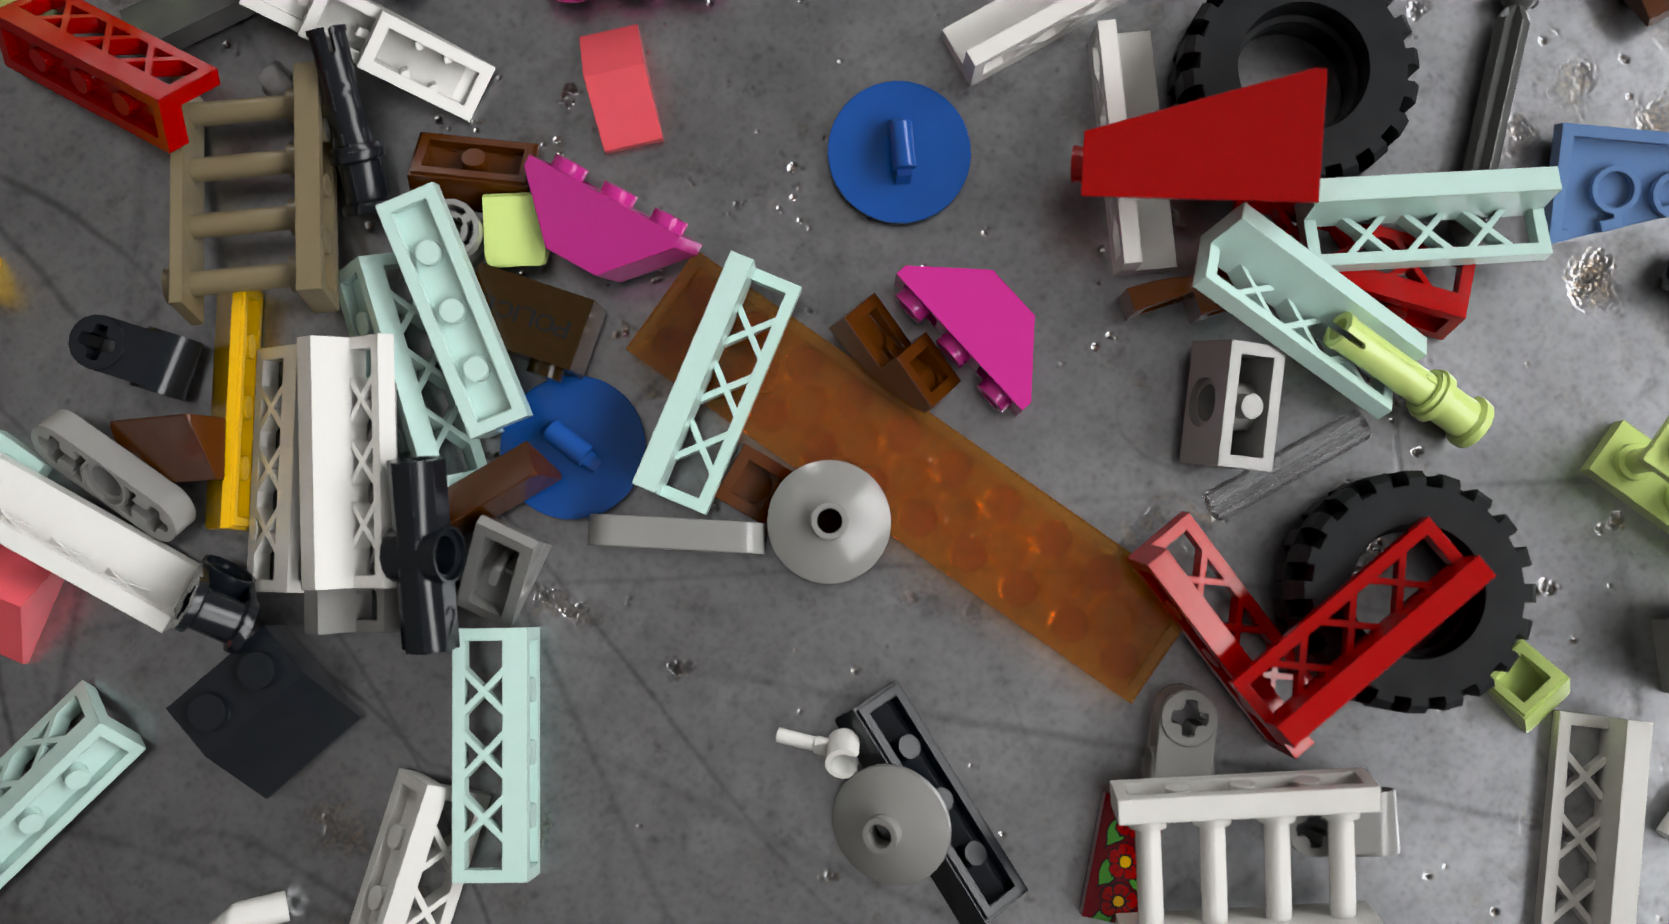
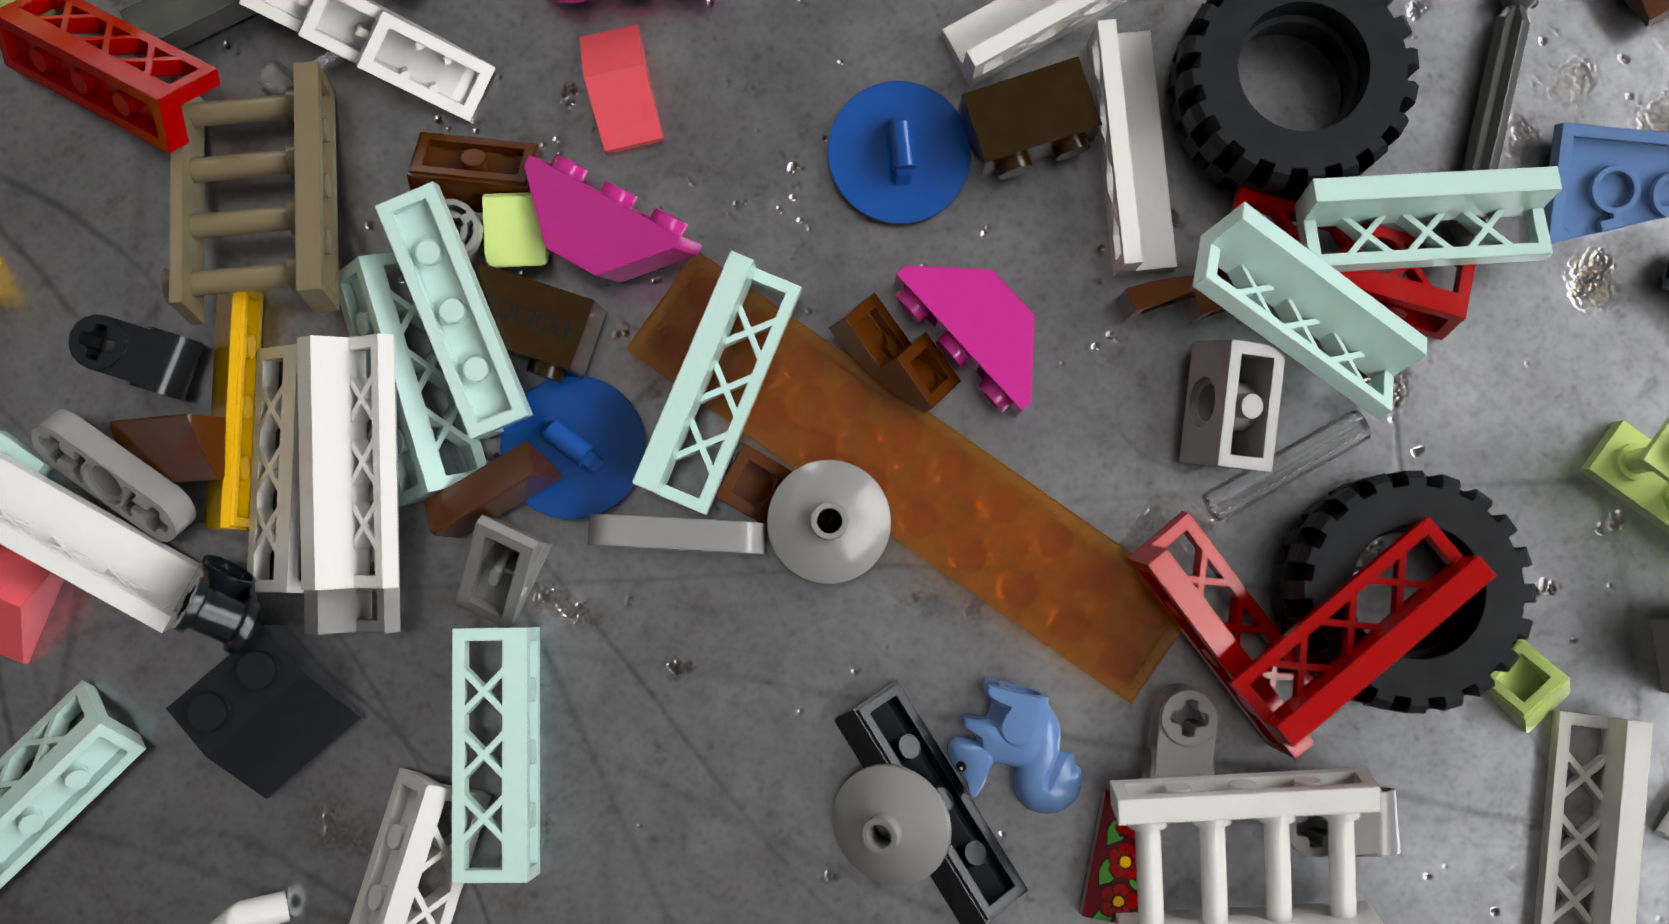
(355, 152): black pin -> none
(423, 554): black piece -> none
(839, 748): white hand -> none
(1021, 734): none -> medium blue animal
(1030, 119): none -> dark brown brick
(1222, 147): red slope -> none
(1428, 393): yellowish green pin -> none

